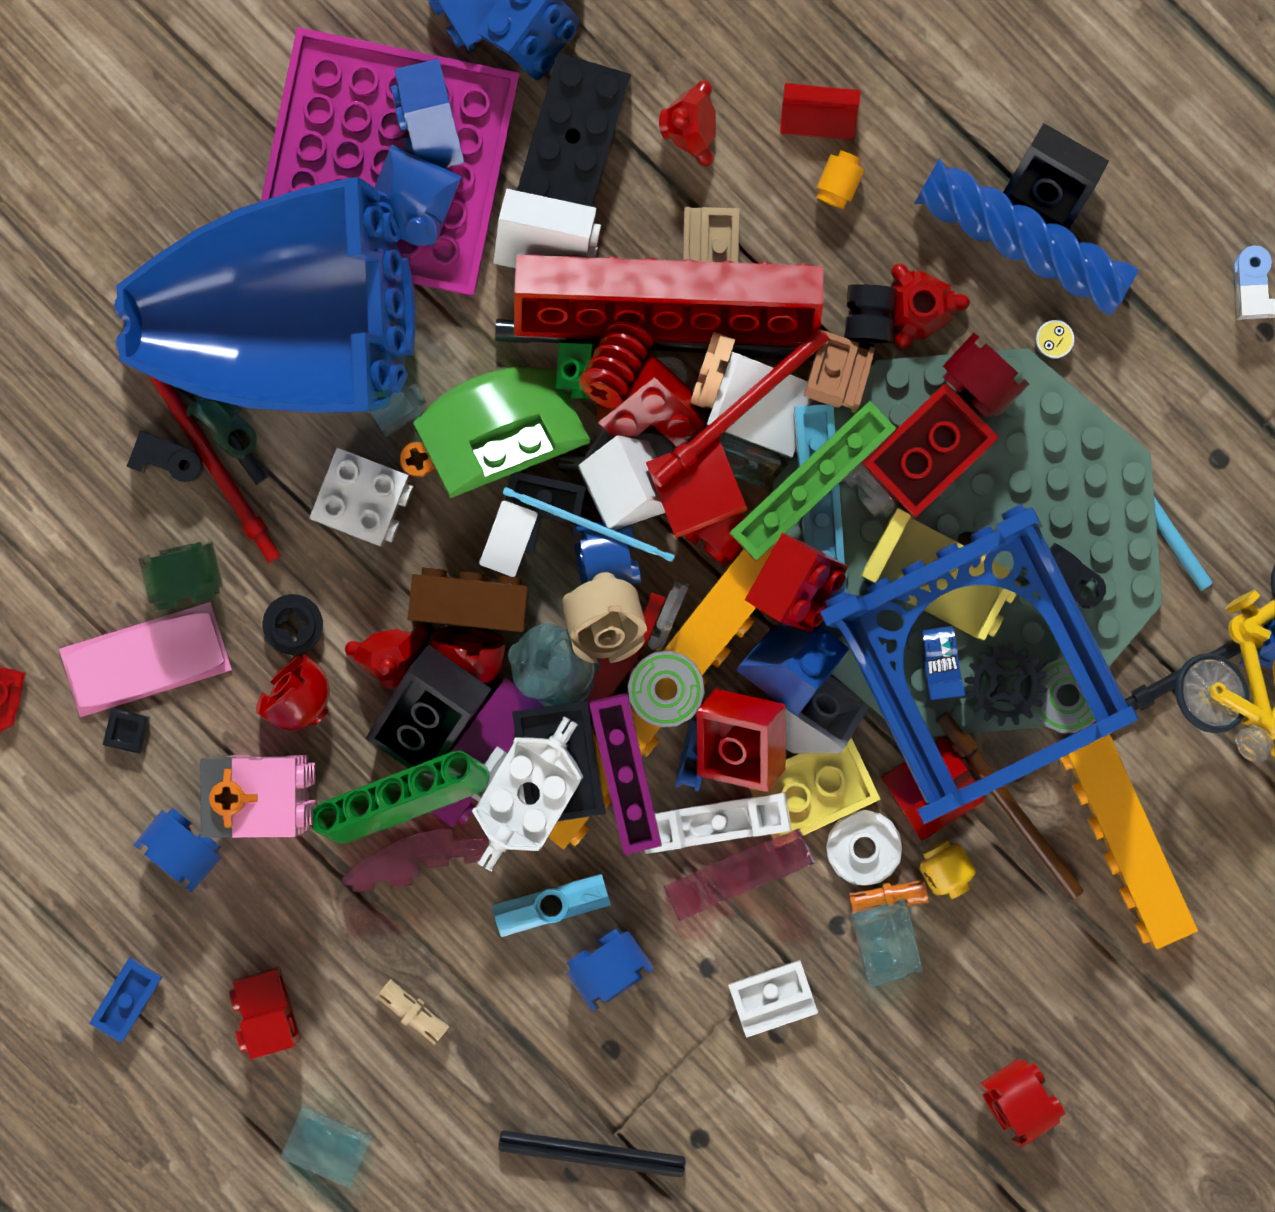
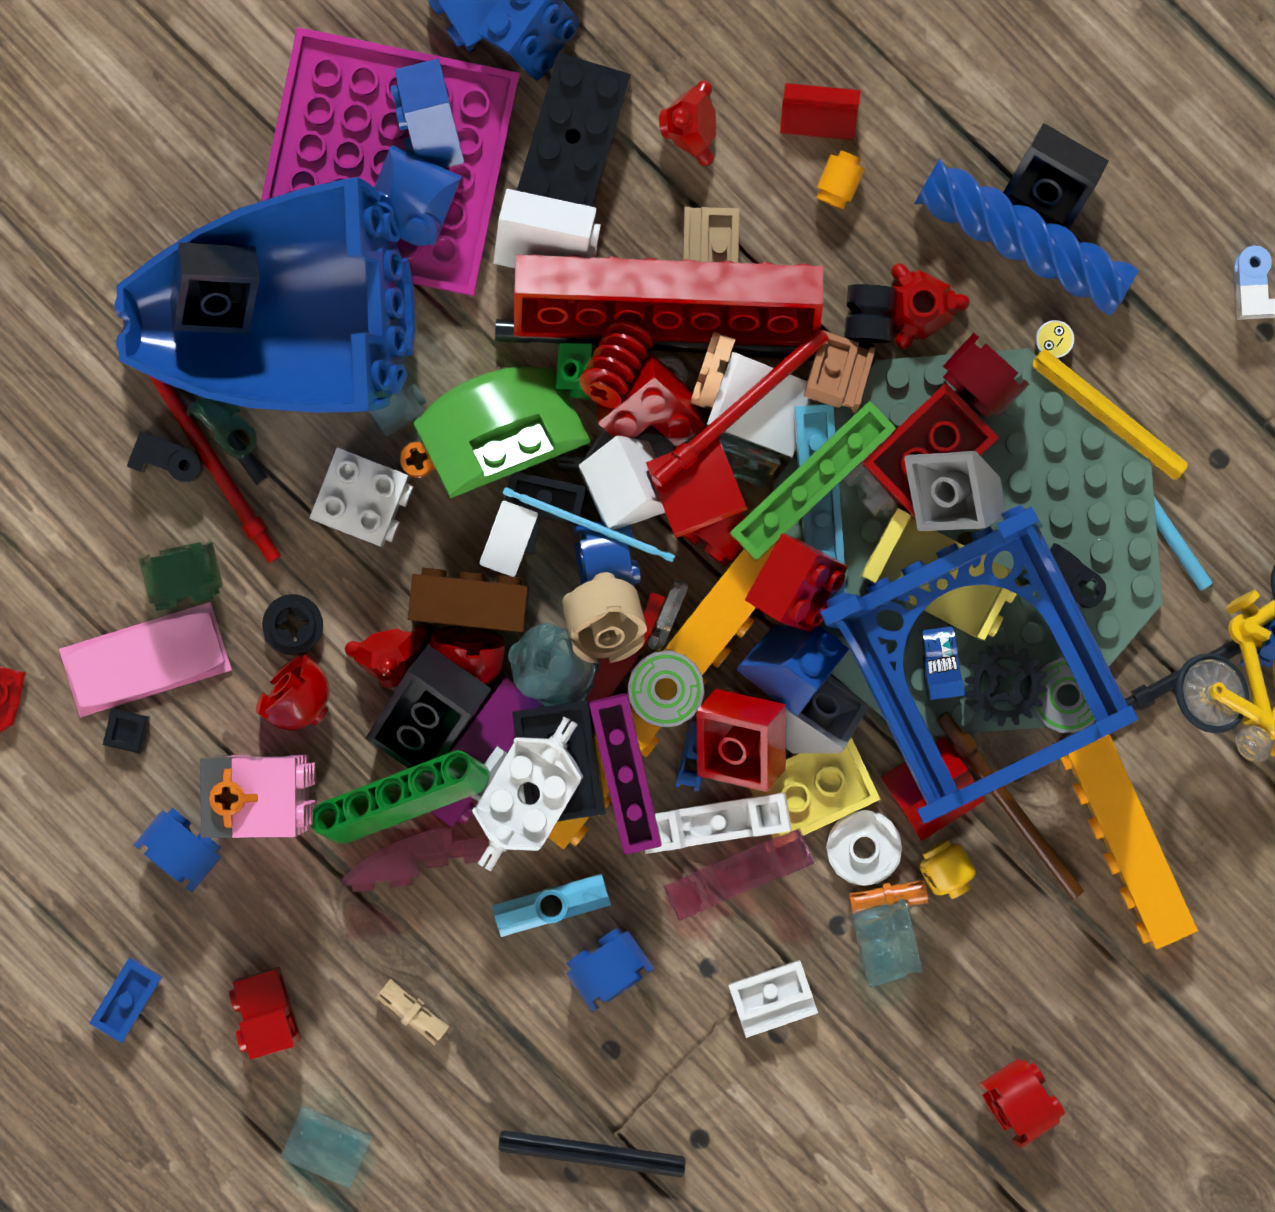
(214, 288): none -> black brick
(954, 491): none -> light grey slope
(1109, 414): none -> yellow axle

